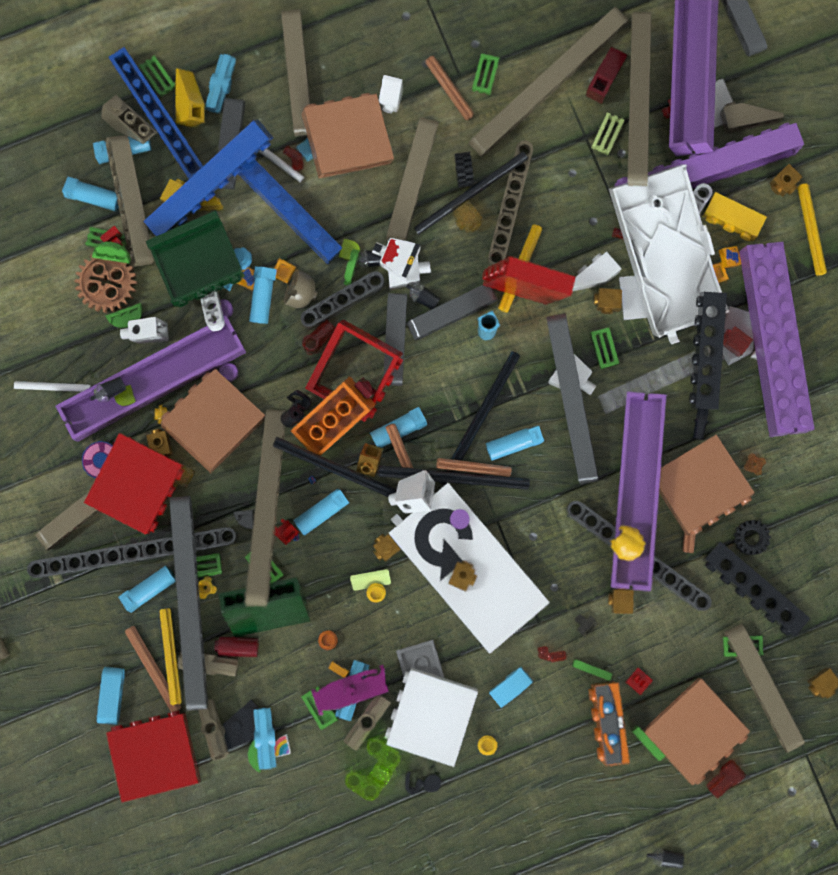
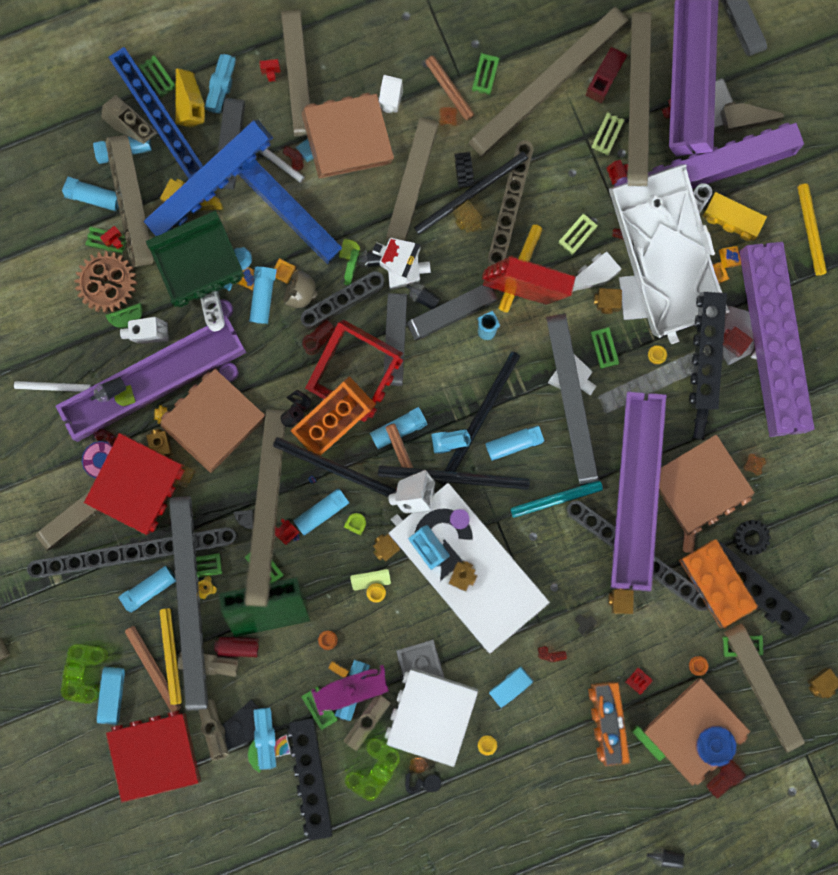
(74, 673): none -> clear neon green beam
(104, 434): none -> clear red arm
(112, 252): bright green tile -> none
(270, 67): none -> red tile
(324, 828): none -> black brick
(356, 523): none -> lime tile
(365, 388): dark red tile -> none
(369, 459): pearl gold brick -> none
(418, 765): none -> clear orange plate
(429, 547): none -> medium azure slope
(445, 441): none -> medium azure piece
(448, 111): none -> clear orange plate
(473, 467): nougat axle -> none
(556, 499): none -> teal axle
(567, 245): none -> yellowish green tile
(592, 670): bright green tile -> none
(617, 171): none -> red tile
(629, 543): yellow hair -> none
(657, 354): none -> yellow plate
(698, 665): none -> orange plate
(716, 746): none -> blue tile
(718, 583): none -> orange brick
(785, 181): pearl gold brick -> none

